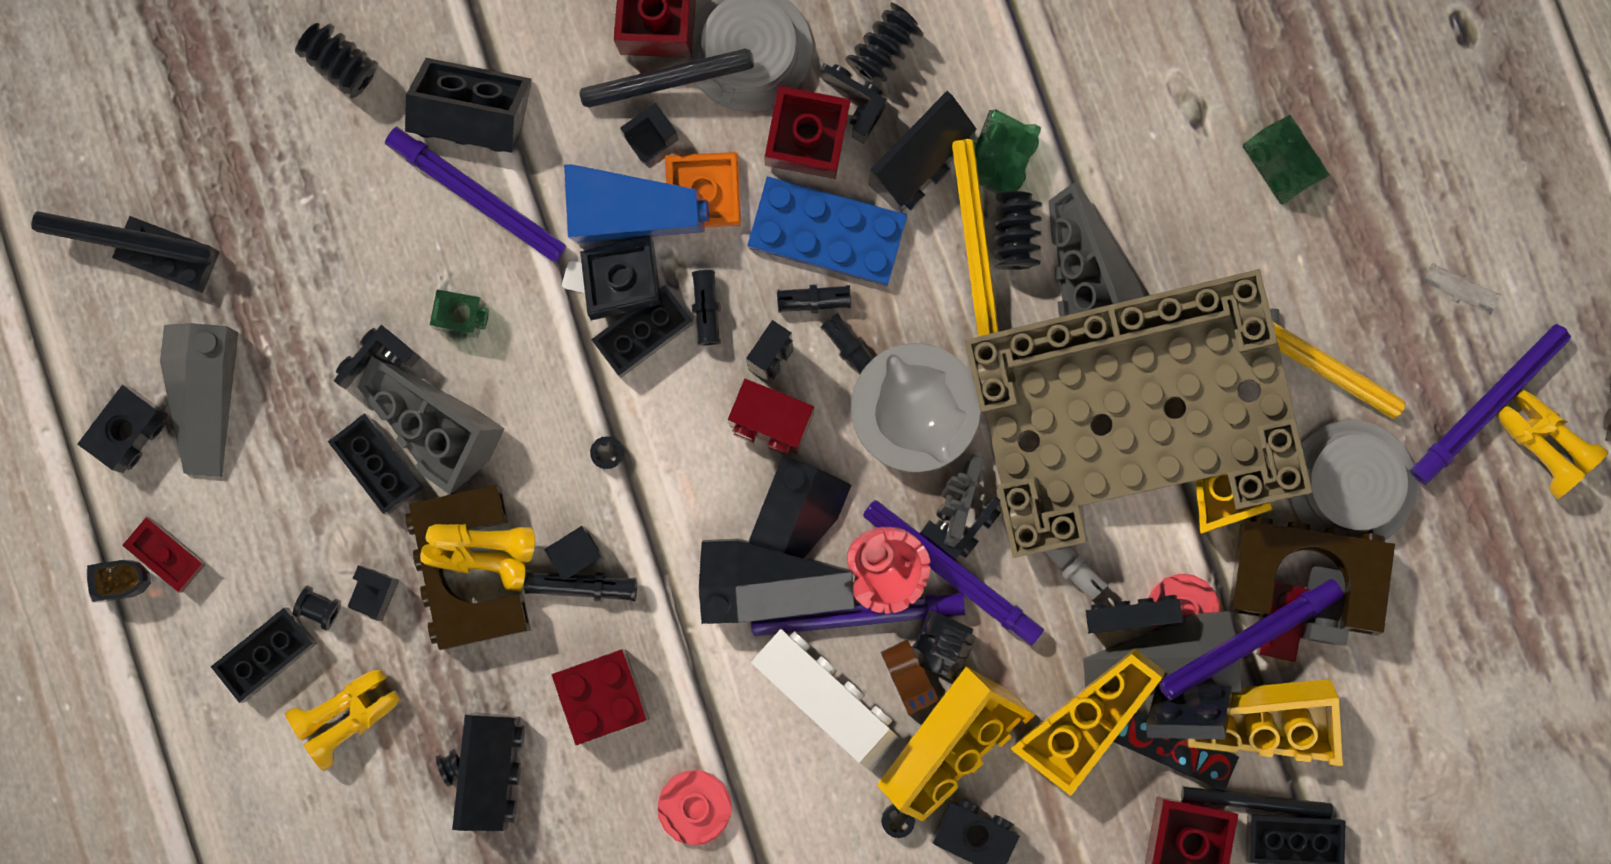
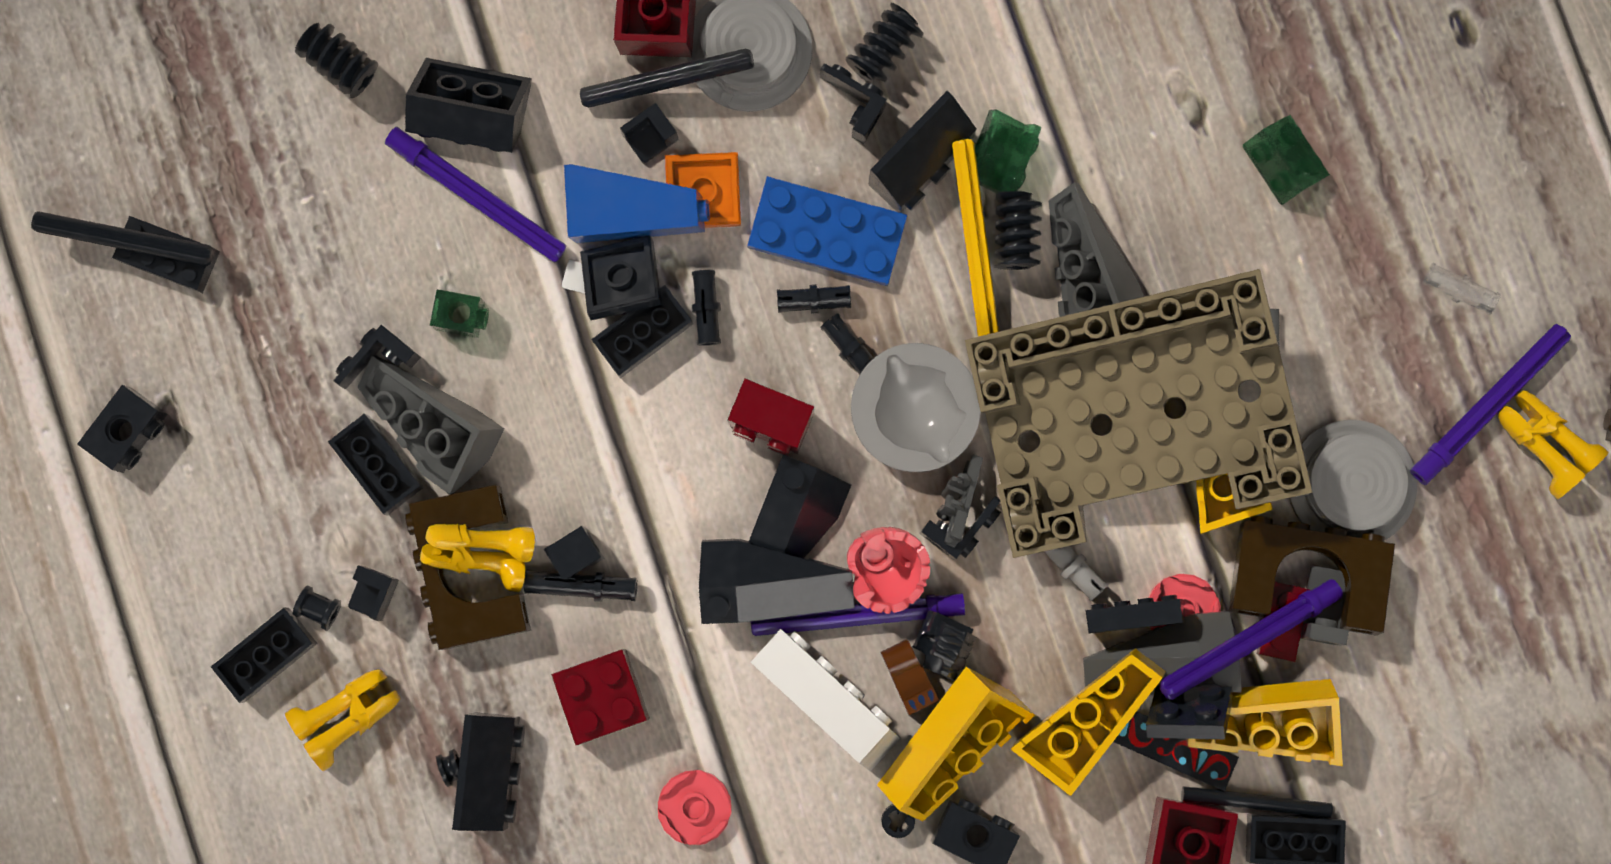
(116, 580): rock -> none
(164, 554): dark red plate -> none
(198, 383): dark grey wedge -> none
(609, 463): black bush -> none
(769, 351): black piece -> none
(807, 132): dark red brick -> none
(963, 580): dark purple axle -> none
(1338, 373): yellow axle -> none

